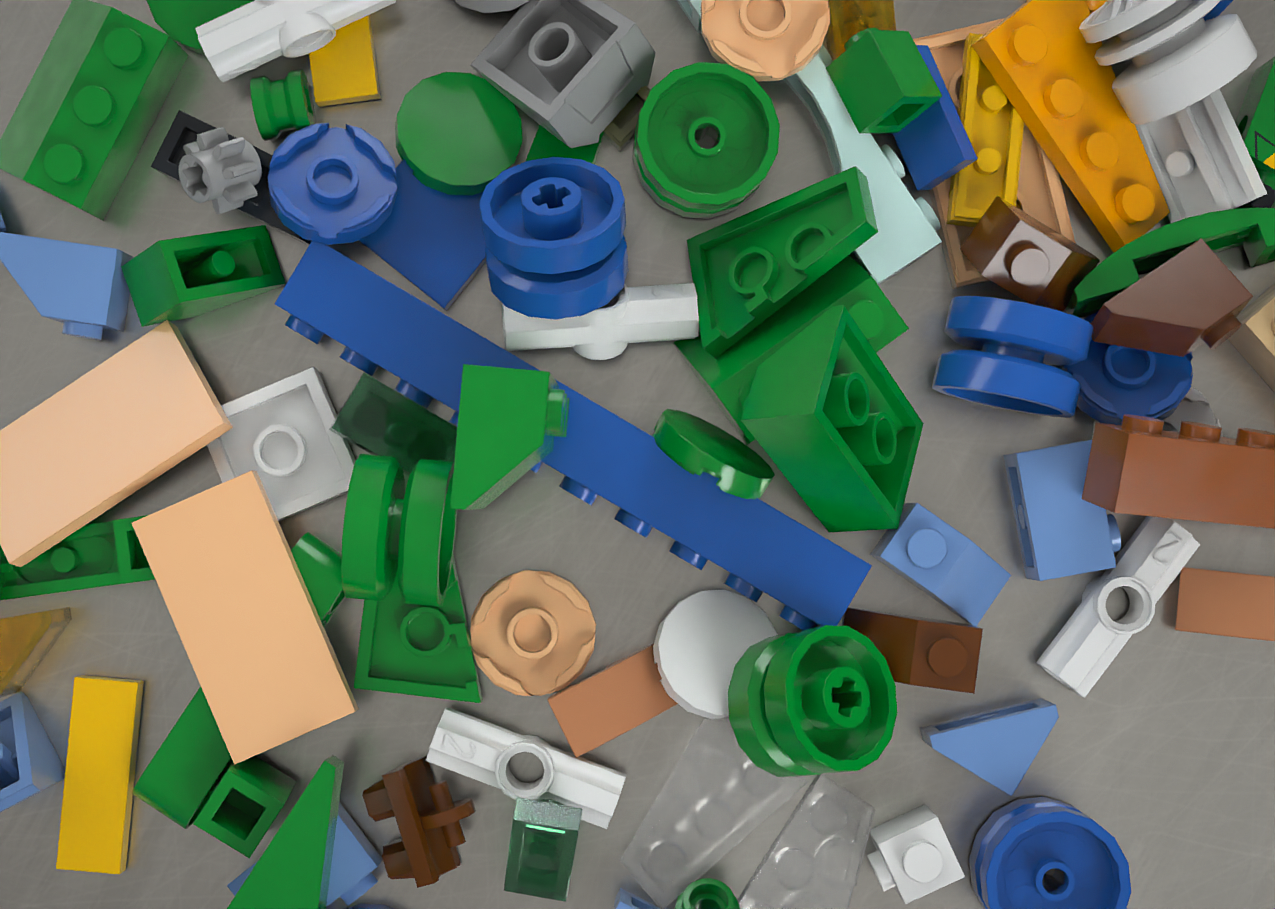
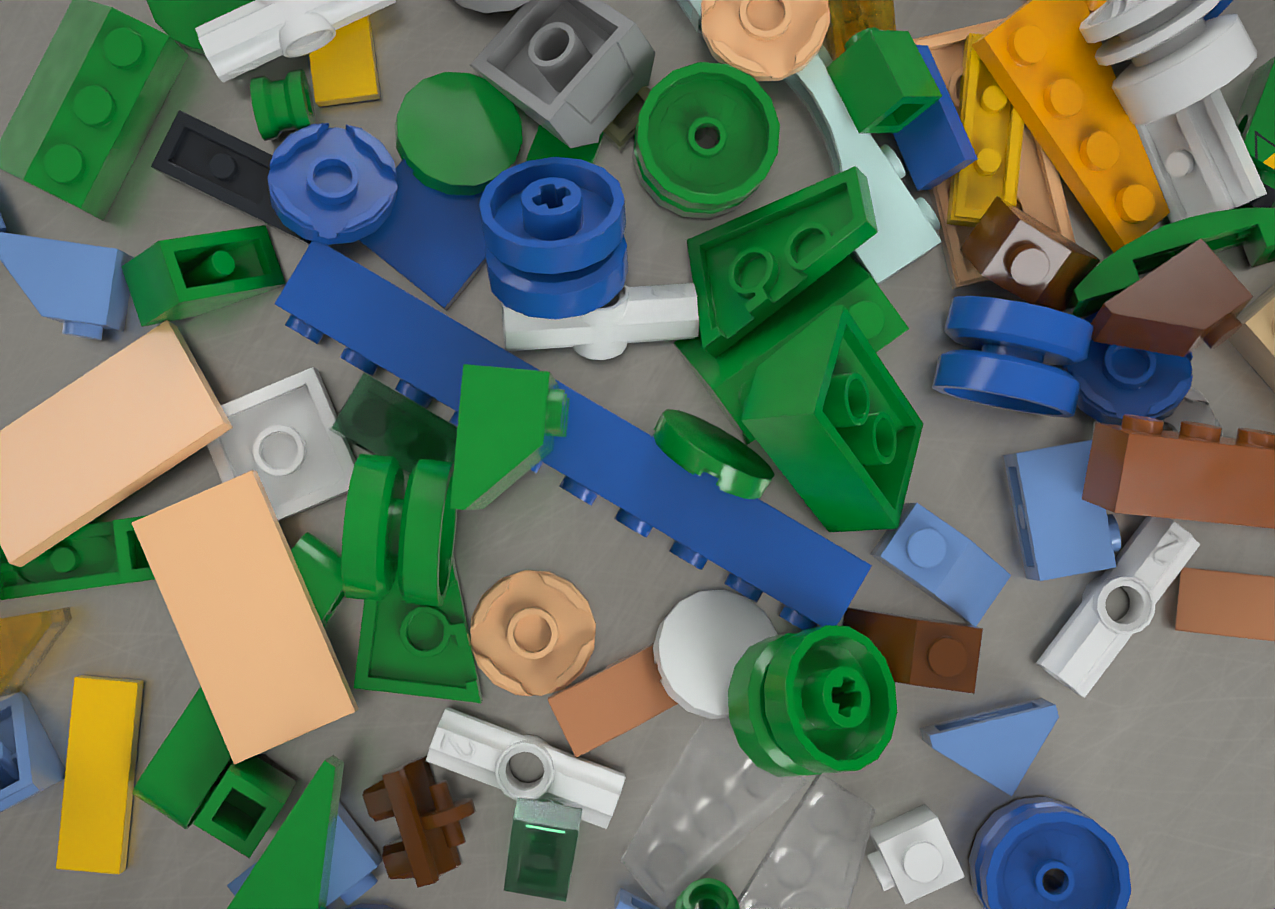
(220, 170): light grey gear -> none

